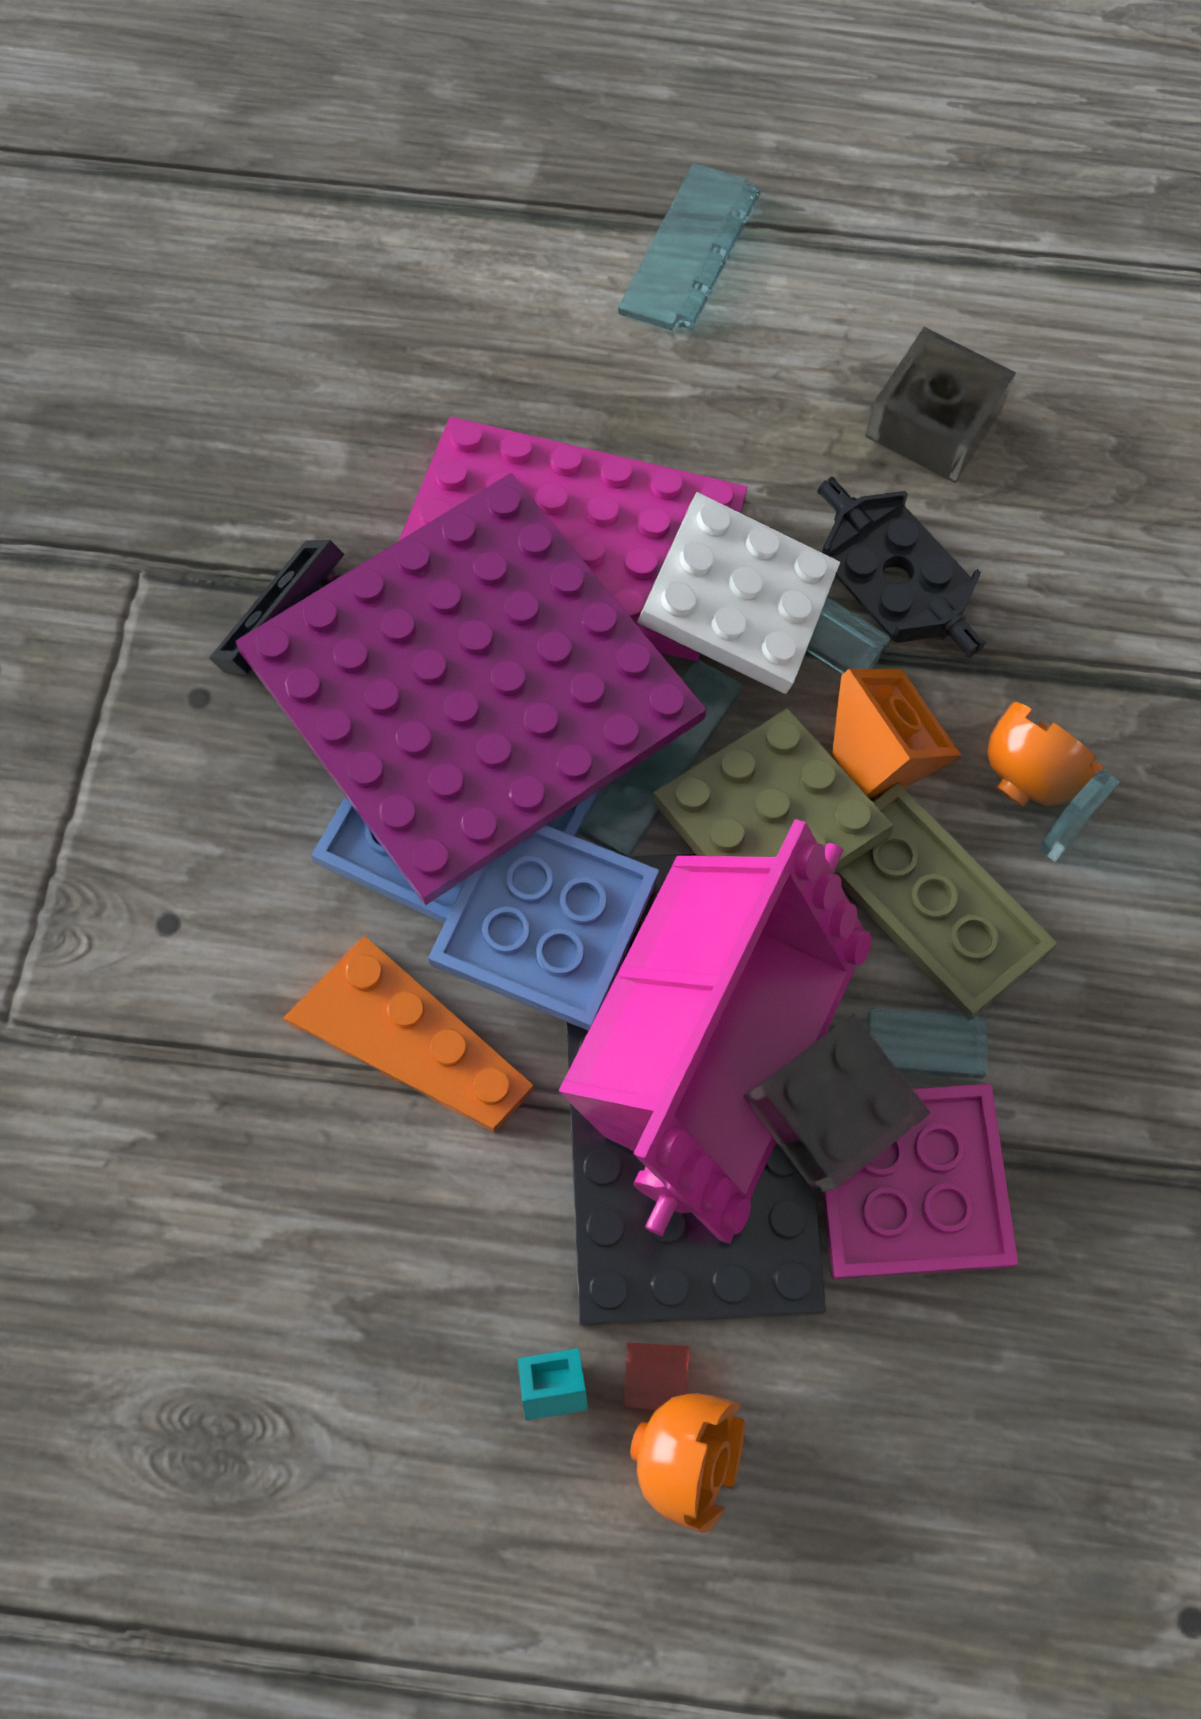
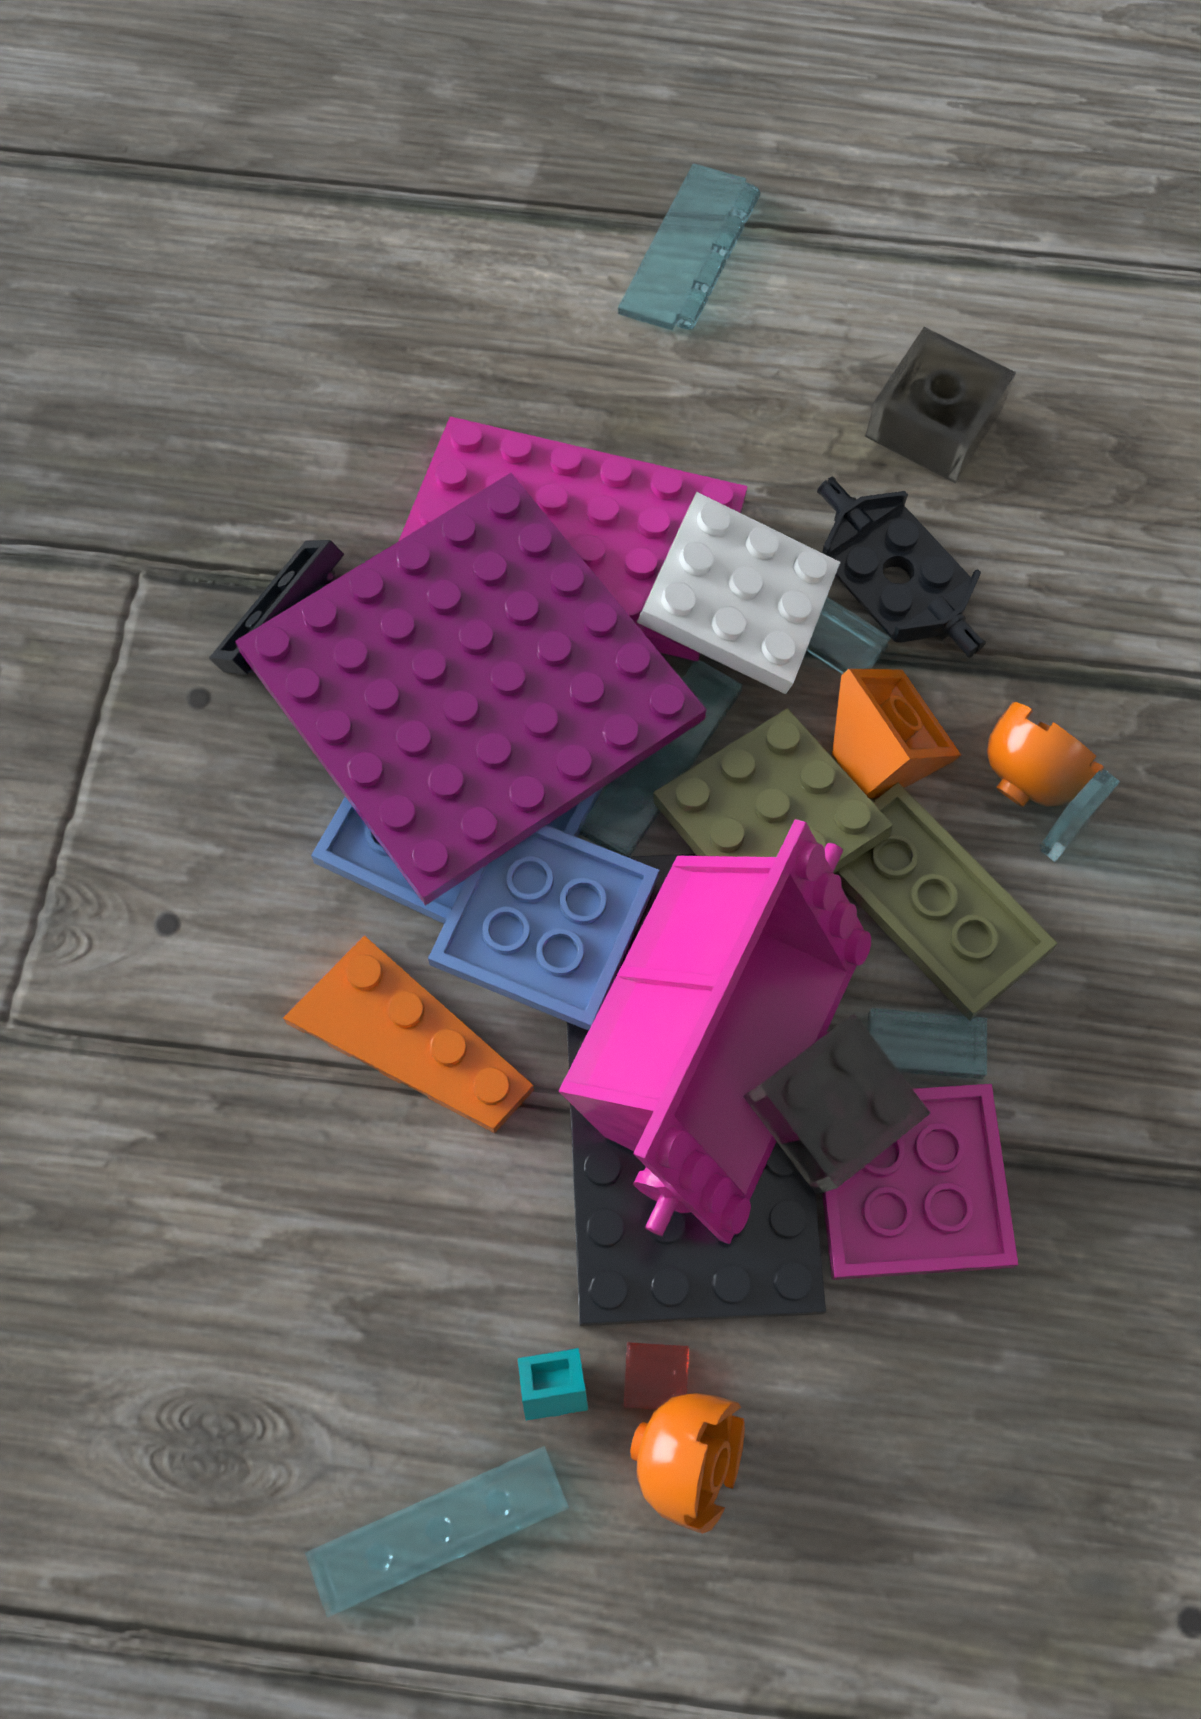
(436, 1531): none -> clear light blue tile

